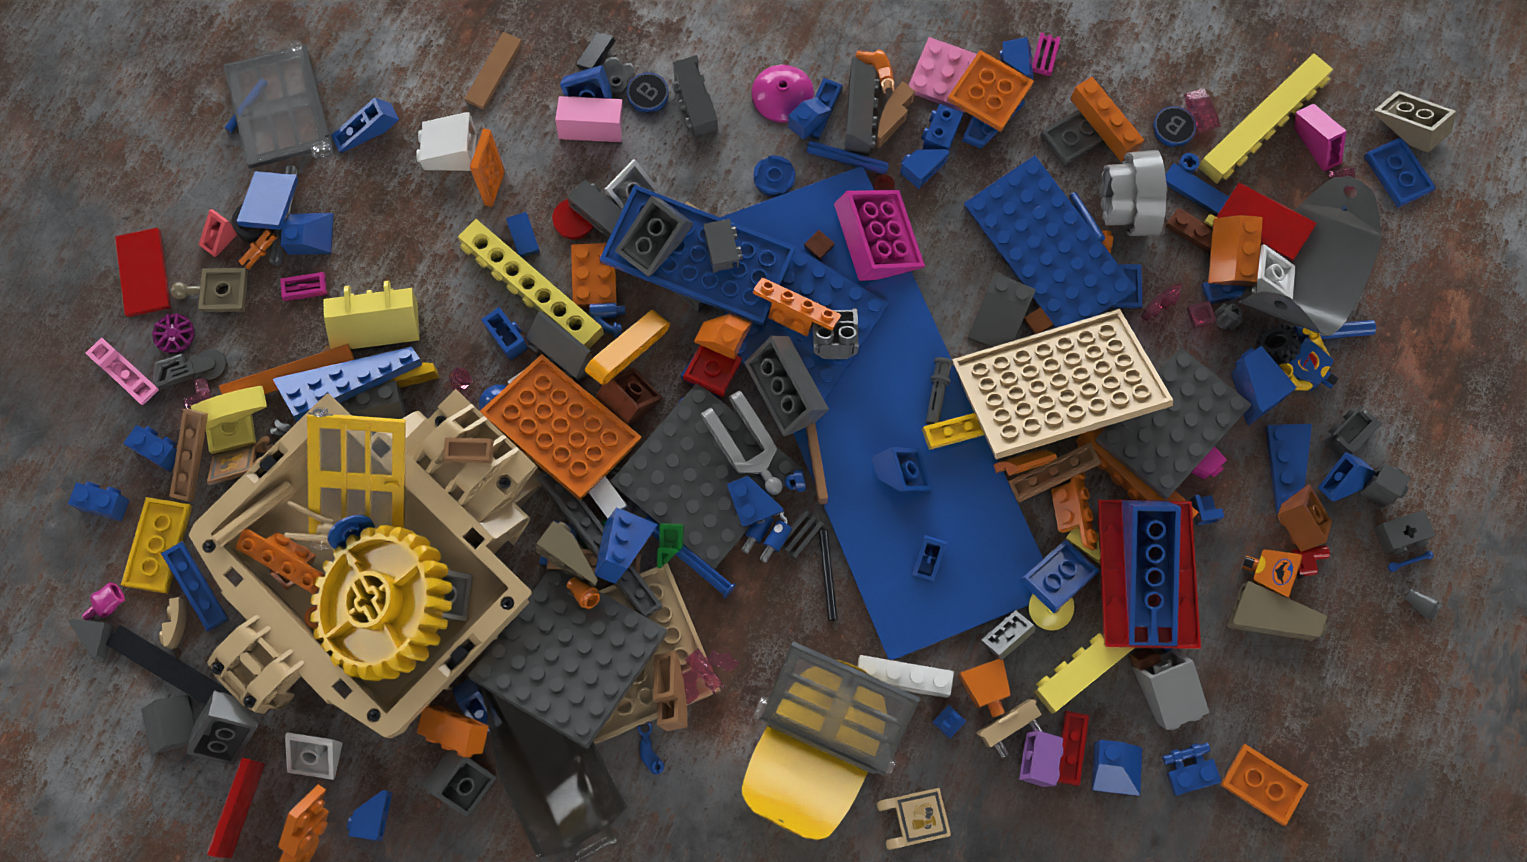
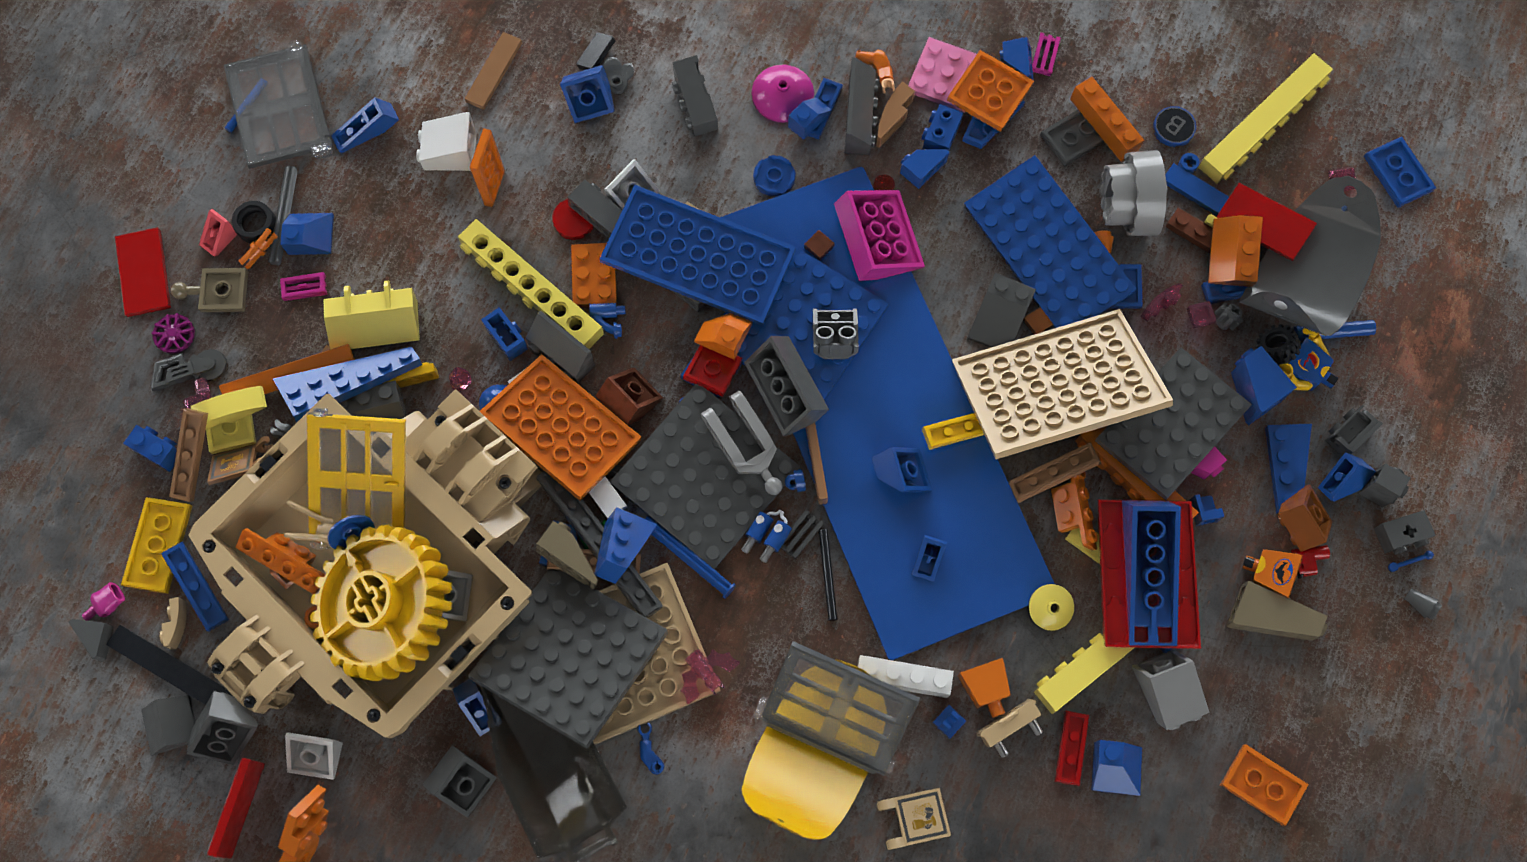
(98, 501): blue brick -> none
(122, 371): bright pink slope -> none
(252, 514): tan axle -> none
(267, 200): tile -> none
(371, 817): blue slope -> none
(452, 730): orange brick -> none
(468, 450): medium nougat tile -> none
(523, 234): blue tile -> none
(584, 594): orange cone -> none
(589, 119): bright pink slope -> none
(627, 347): light orange beam -> none
(647, 92): black tile -> none
(653, 235): dark grey slope -> none
(669, 692): medium nougat slope -> none
(670, 542): green slope -> none
(721, 245): dark grey hinge -> none
(752, 501): blue wing -> none
(793, 309): orange bracket -> none
(847, 157): blue axle -> none
(940, 380): dark grey pin -> none
(1008, 635): bracket -> none
(1025, 462): orange slope -> none
(1041, 759): medium lavender brick -> none
(1059, 576): blue tile -> none
(1086, 216): blue bar -> none
(1145, 658): copper tile -> none
(1194, 776): blue plate -> none
(1203, 109): clear pink slope -> none
(1275, 273): white slope -> none
(1321, 136): dark pink slope -> none
(1416, 120): dark tan slope -> none

